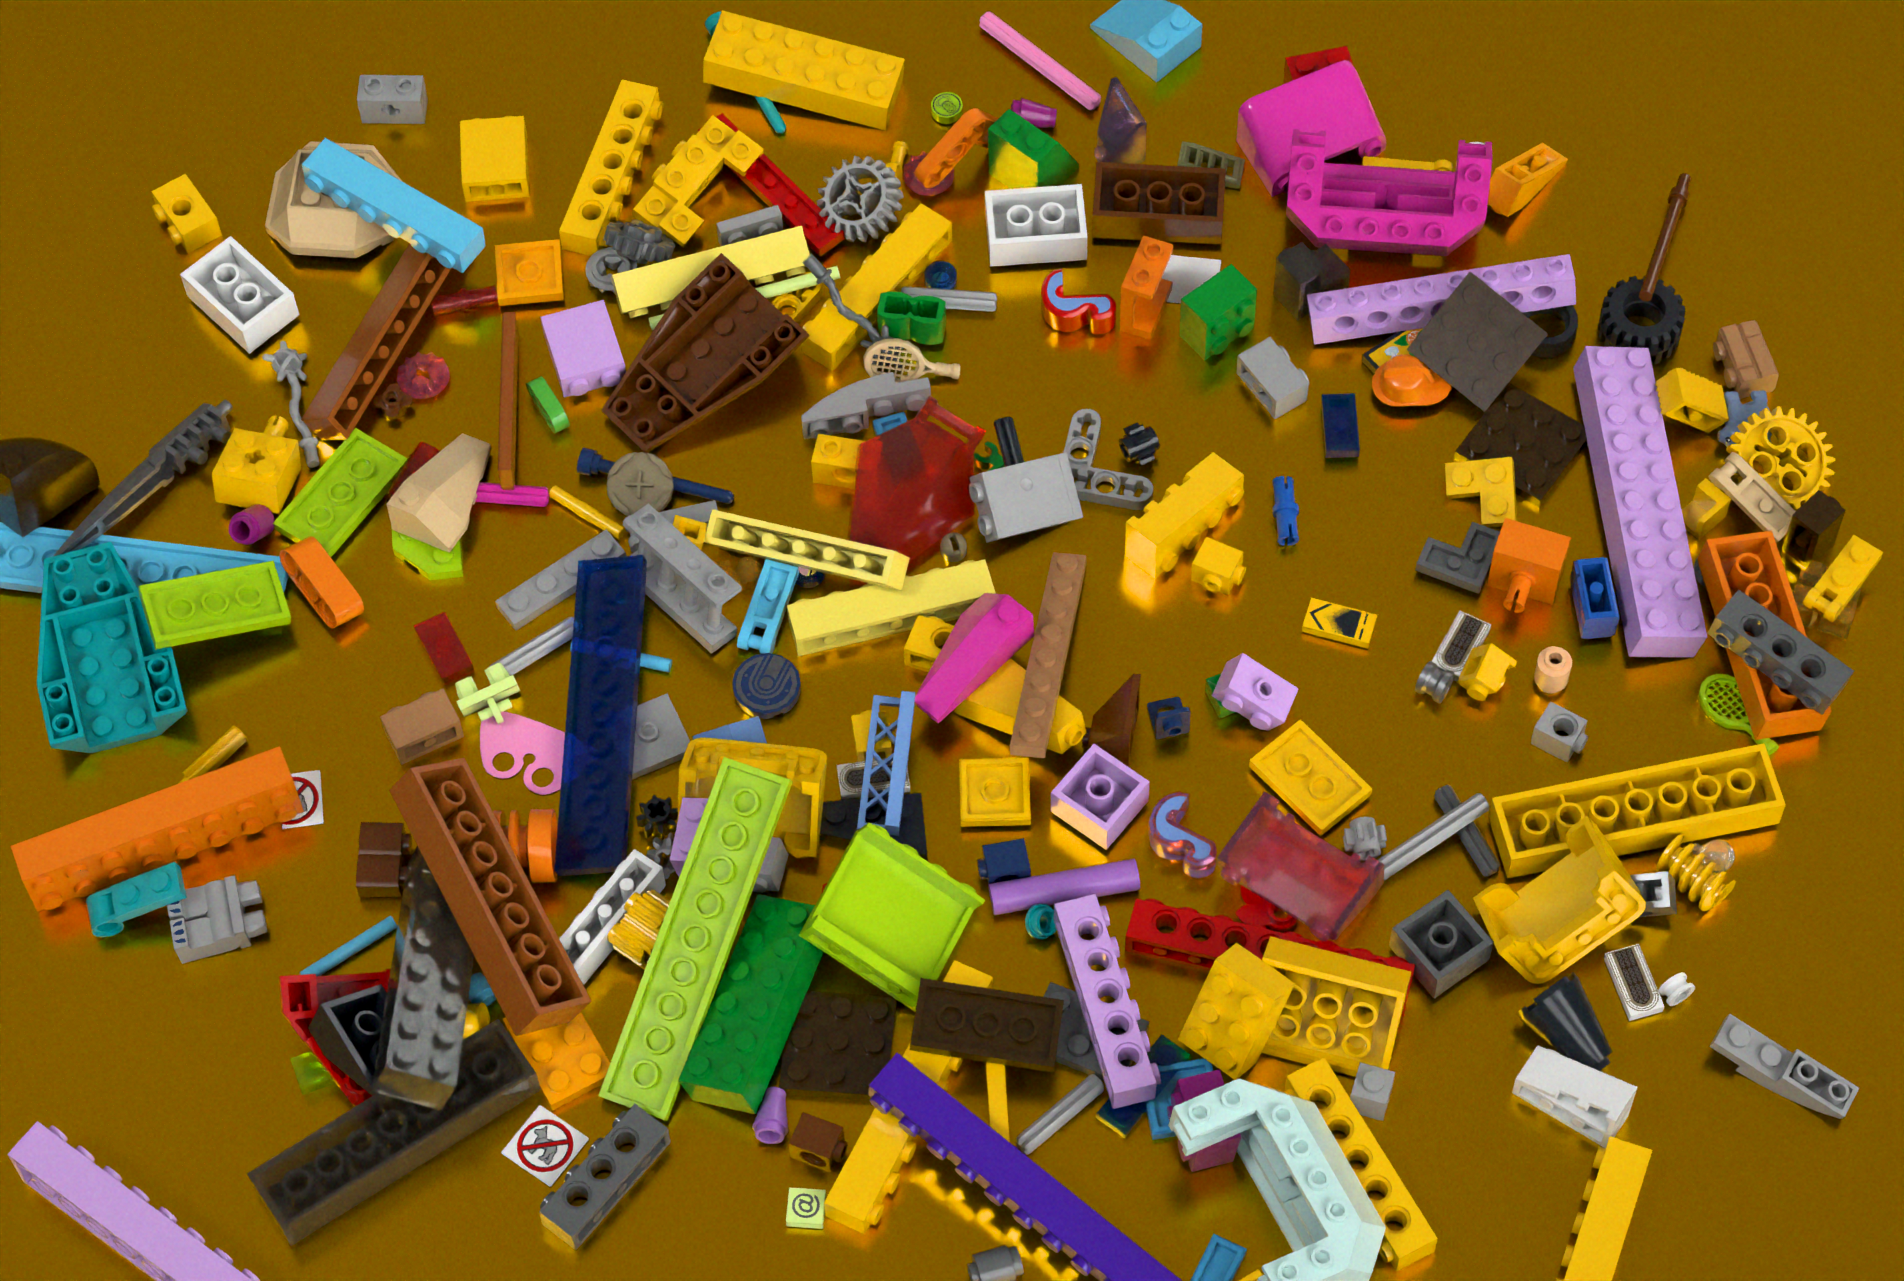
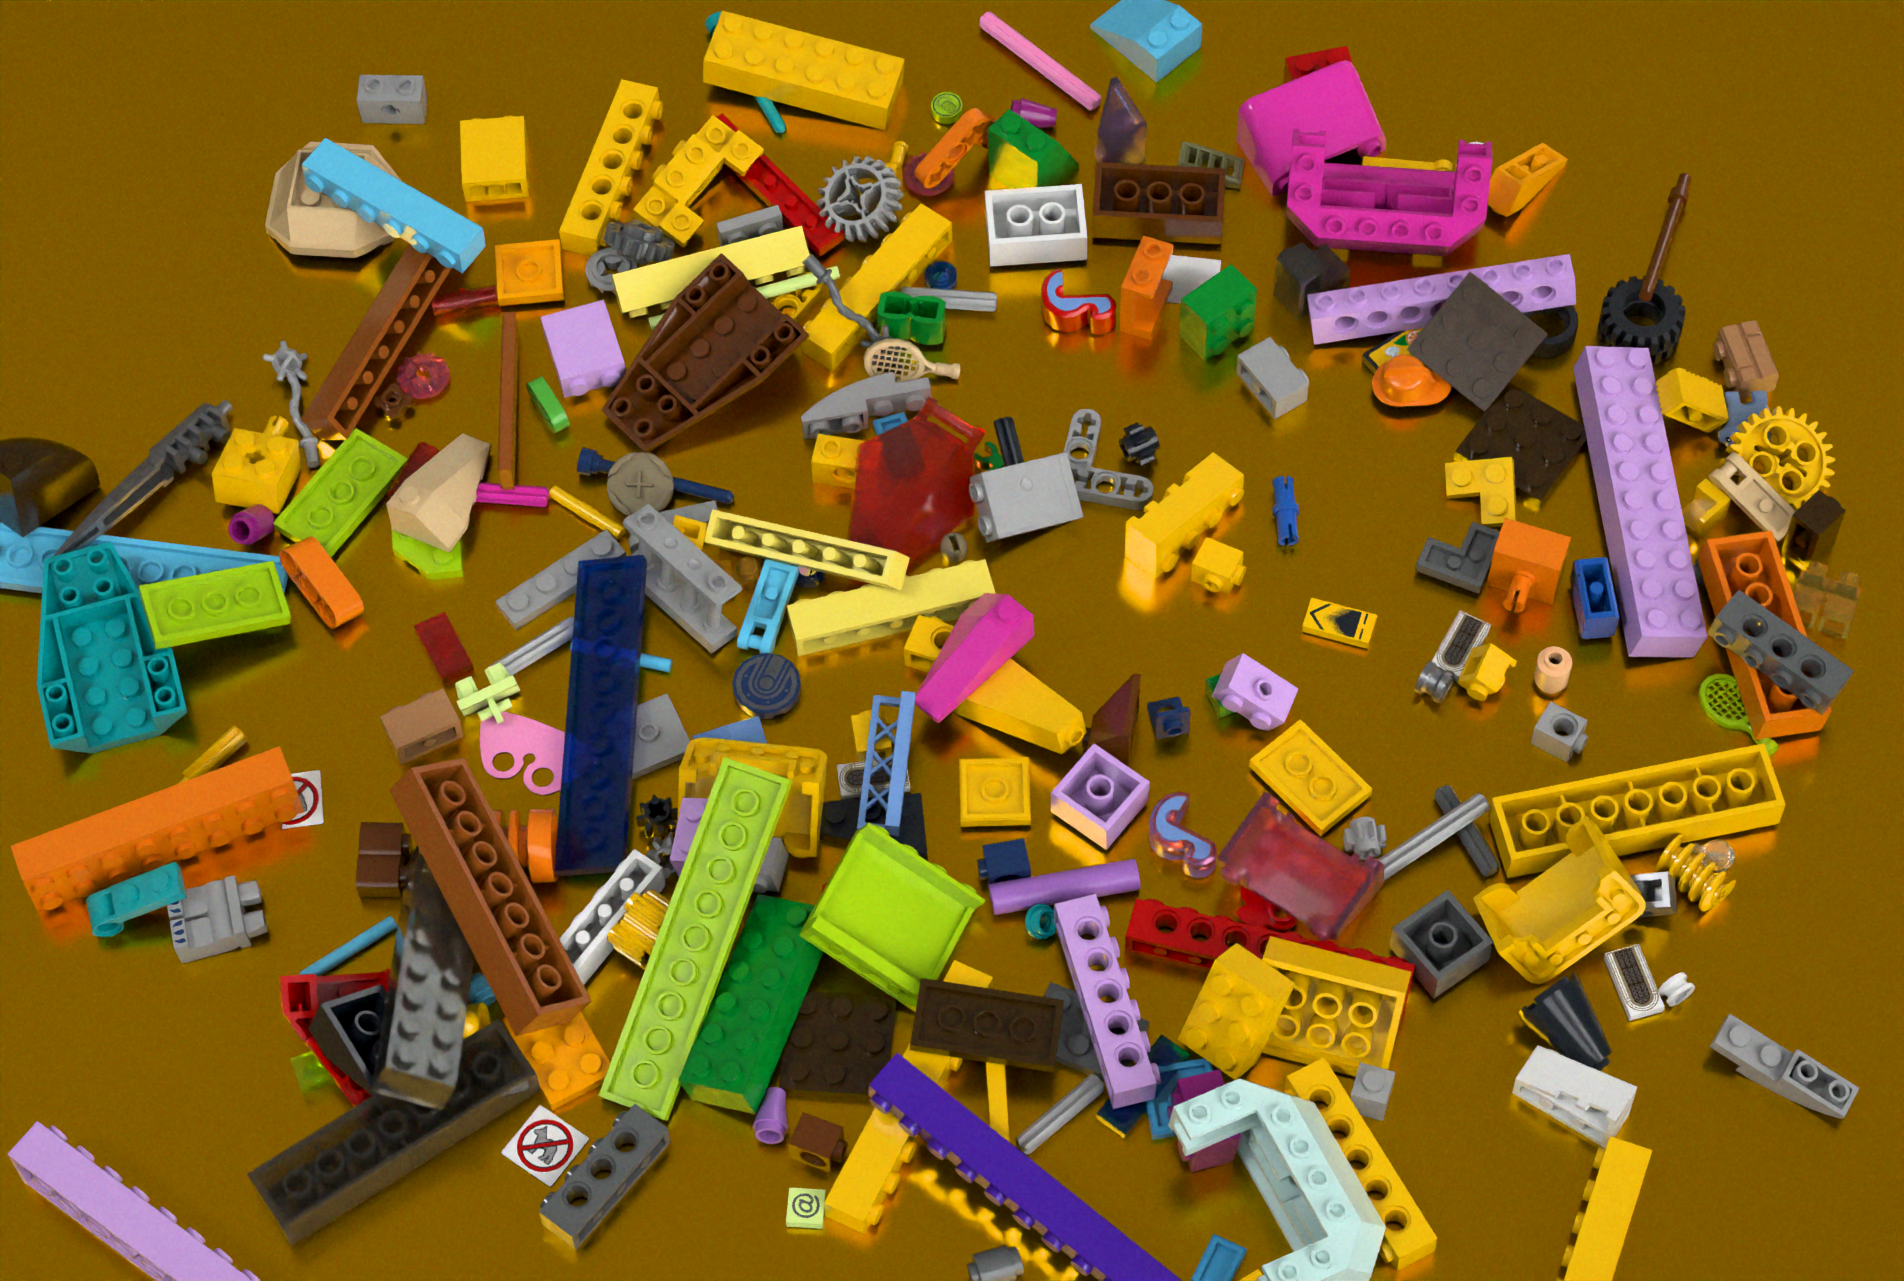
(186, 214): yellow brick -> none
(239, 294): white brick -> none
(1048, 655): medium nougat plate -> none
(1340, 425): clear blue plate -> none
(1843, 578): yellow plate -> none

